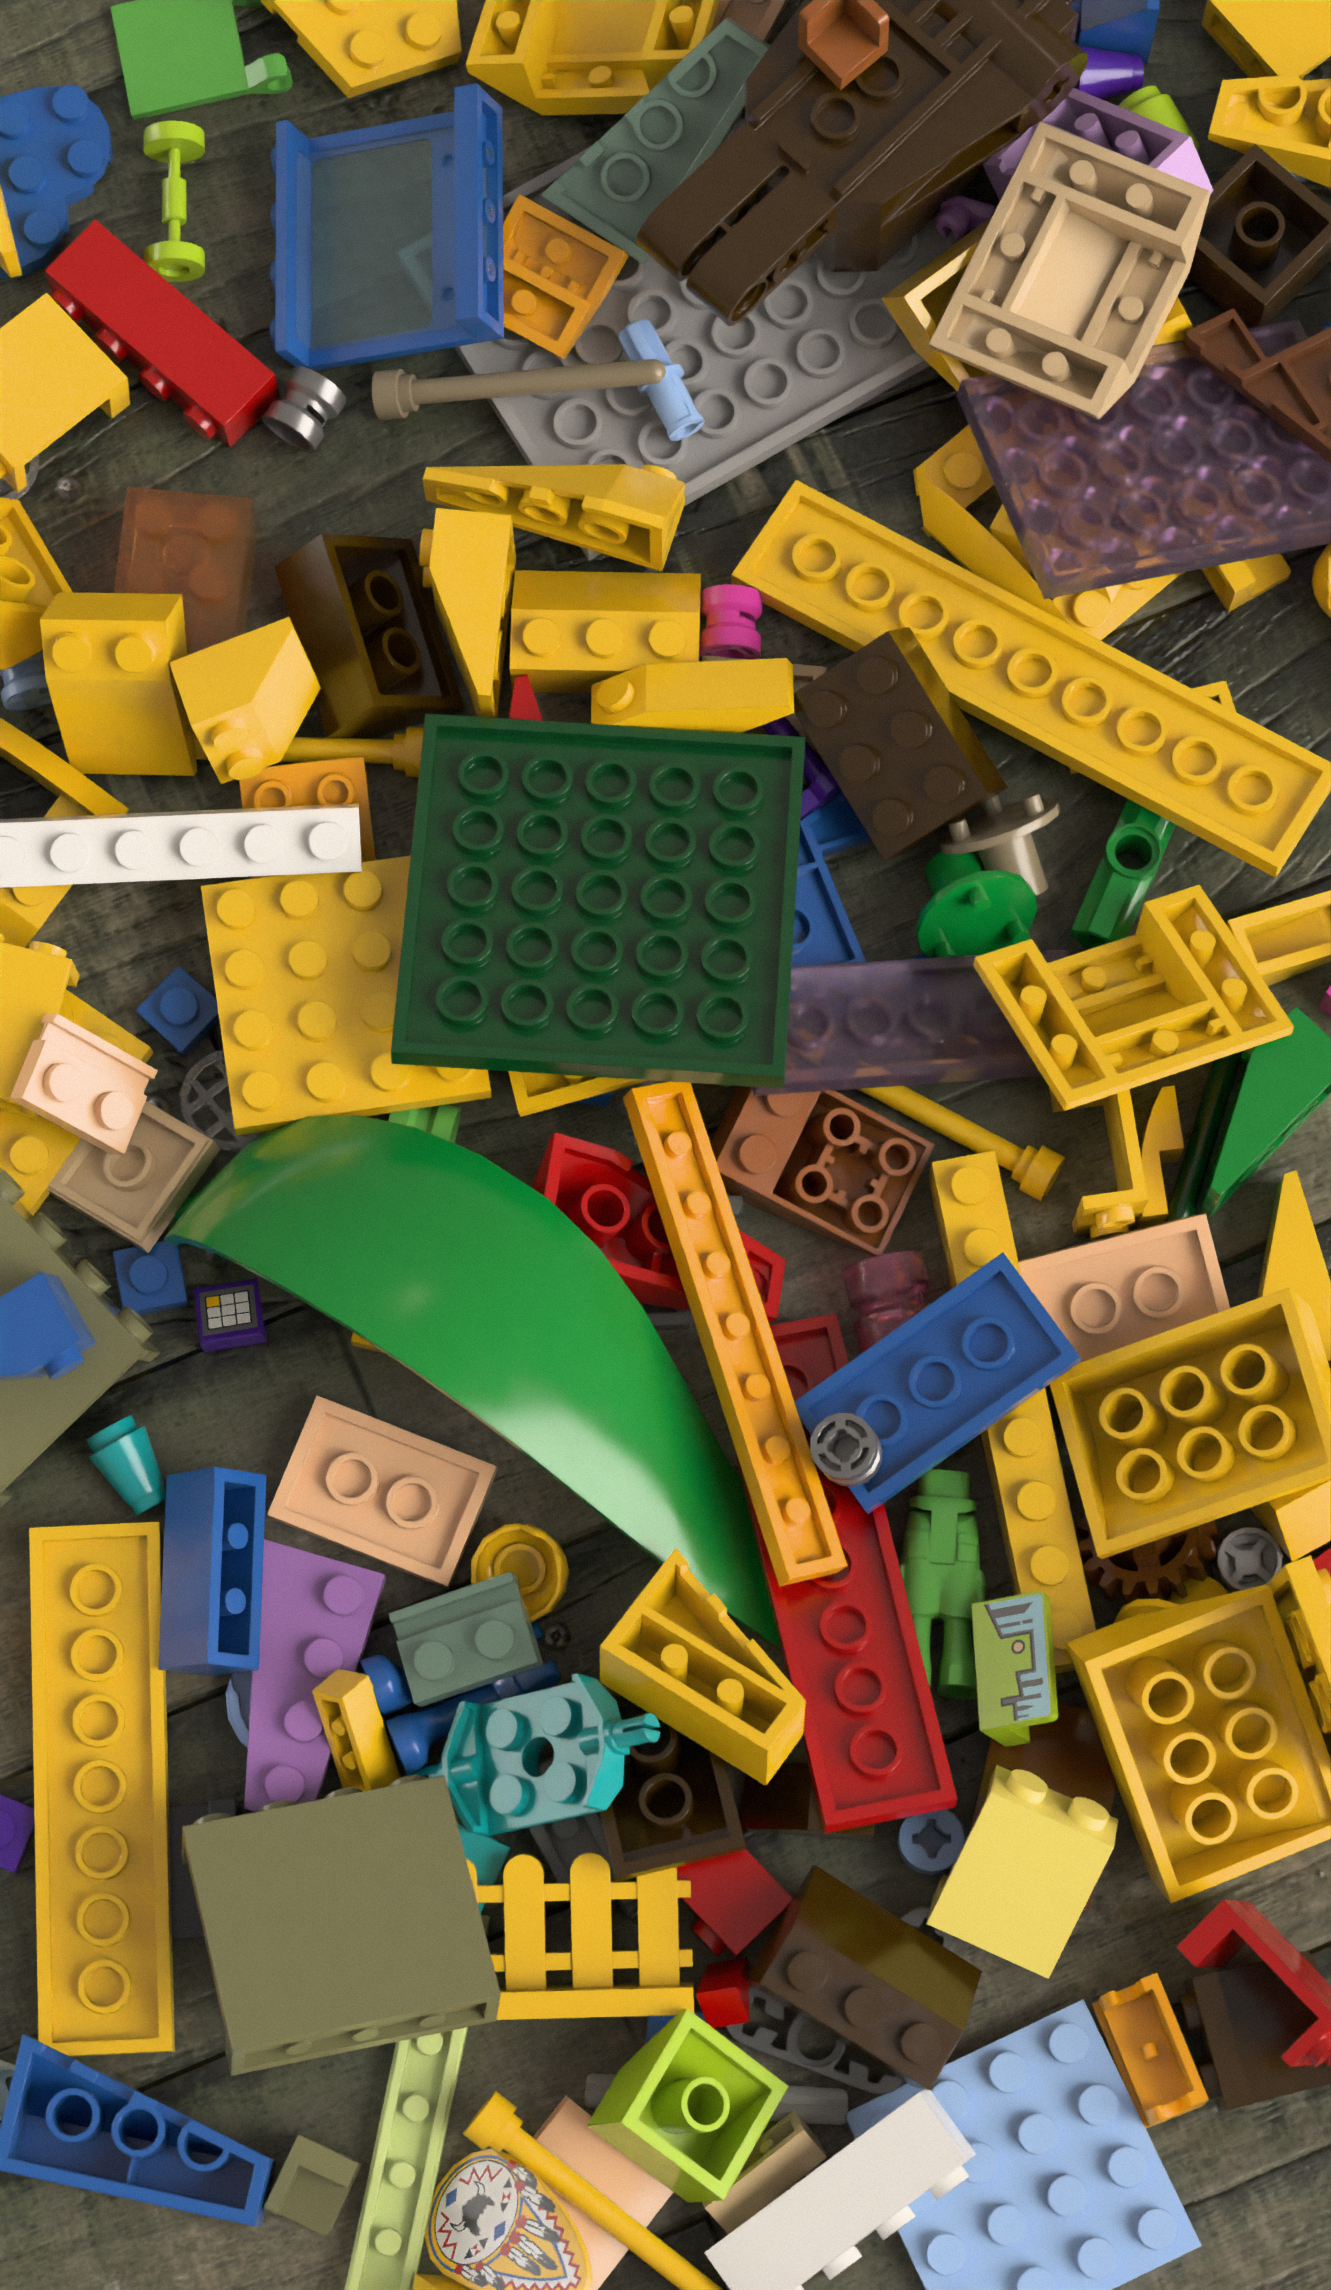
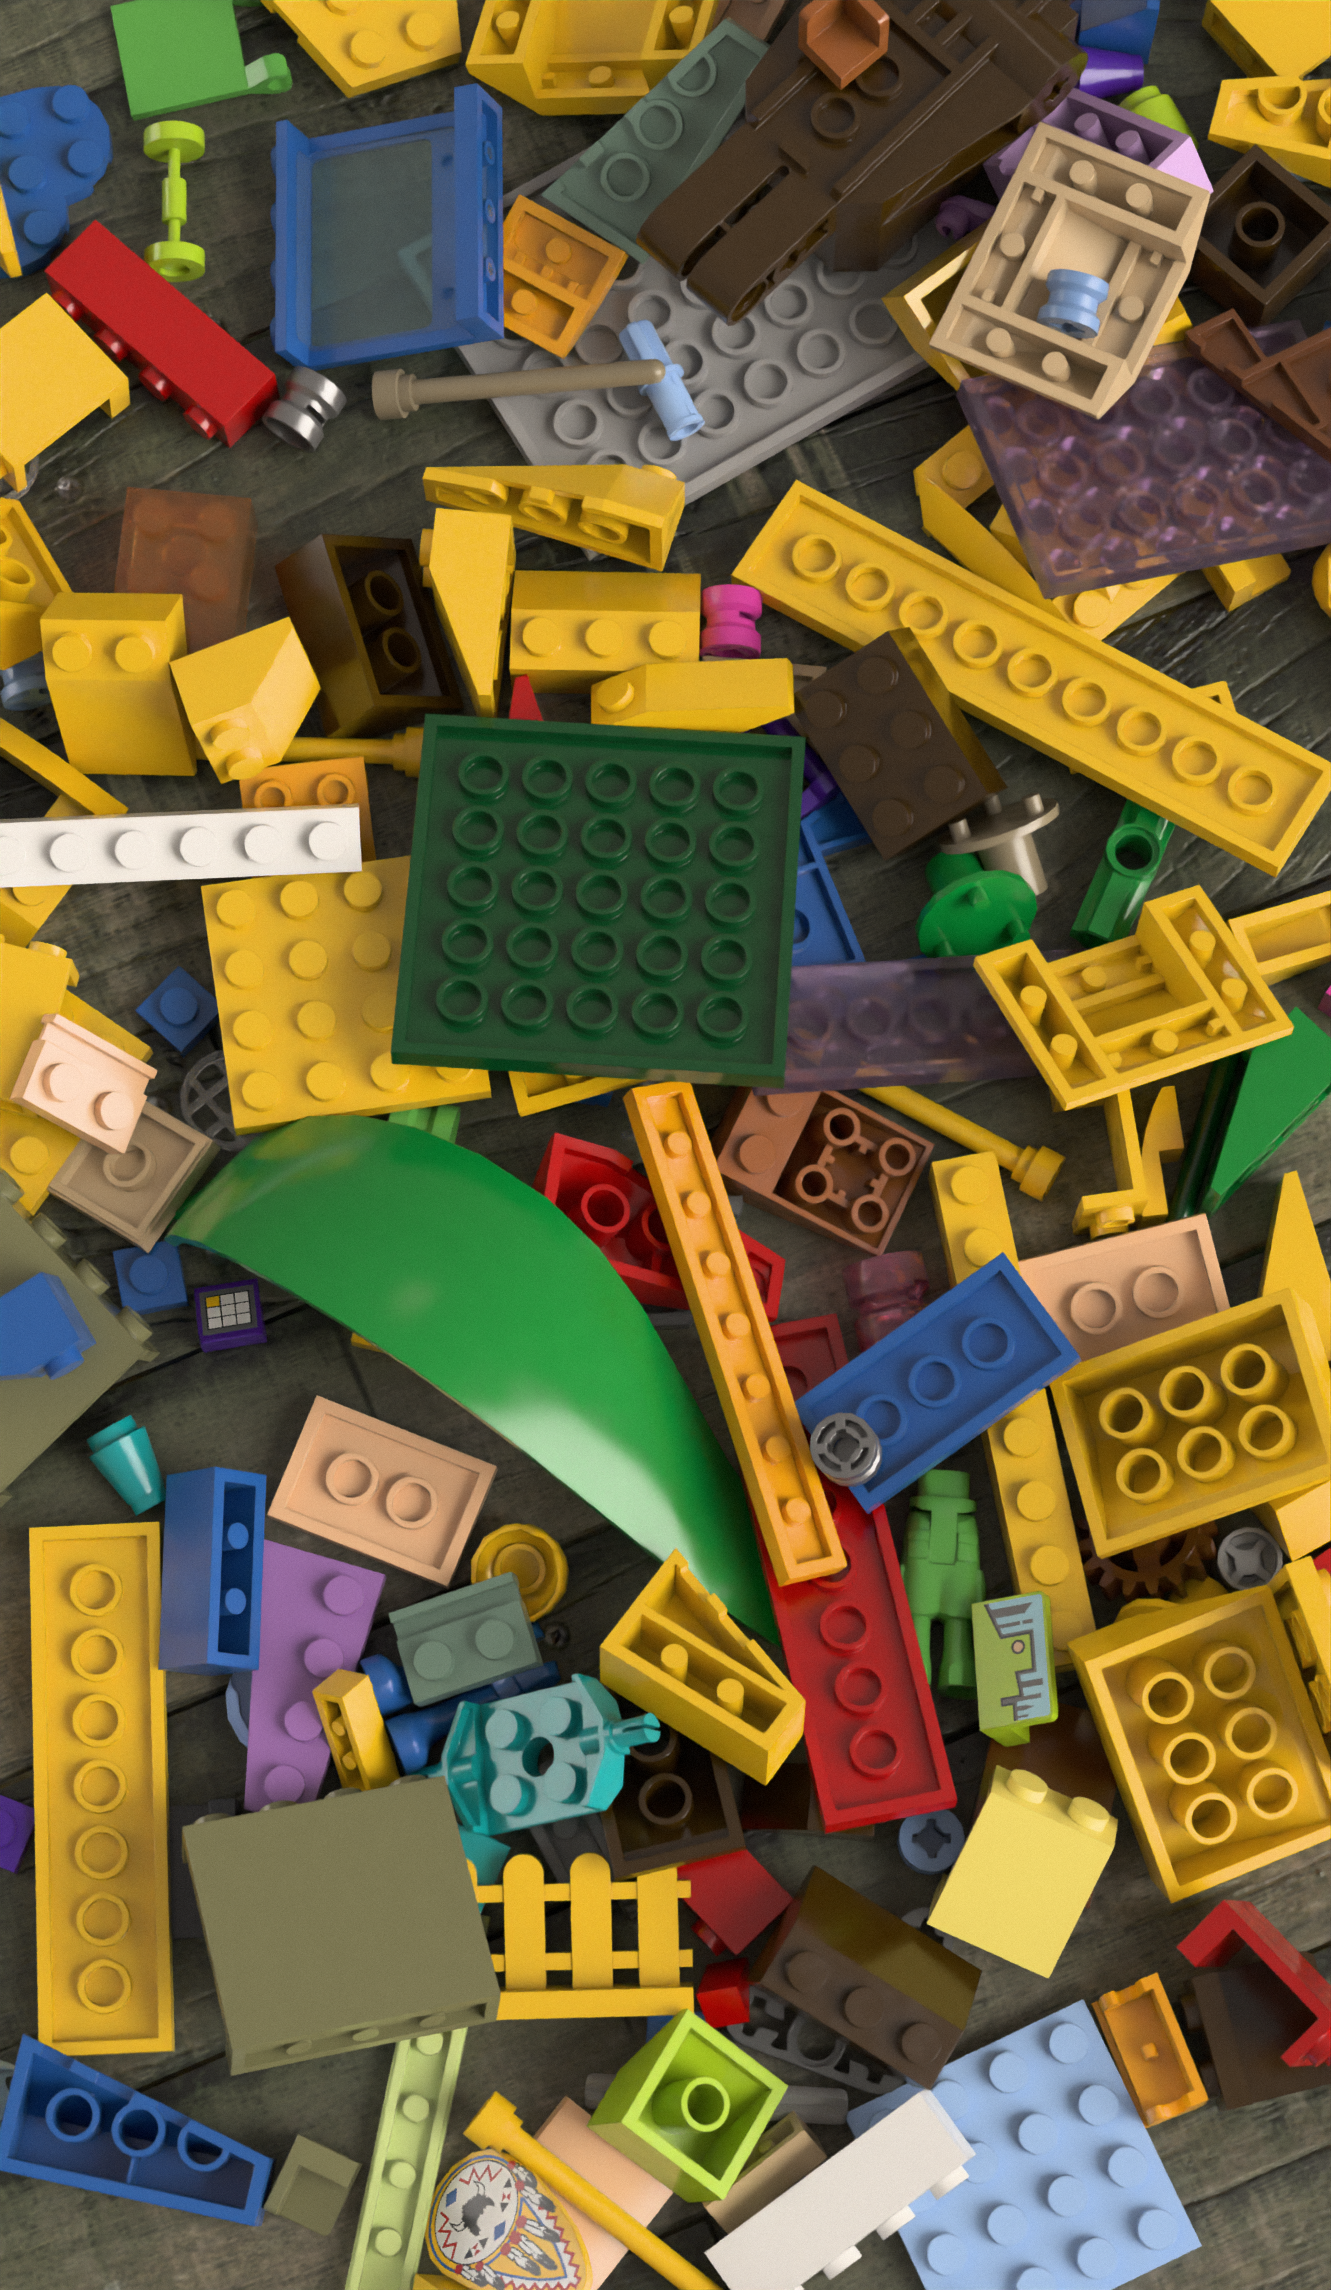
(1073, 303): none -> medium blue wheel

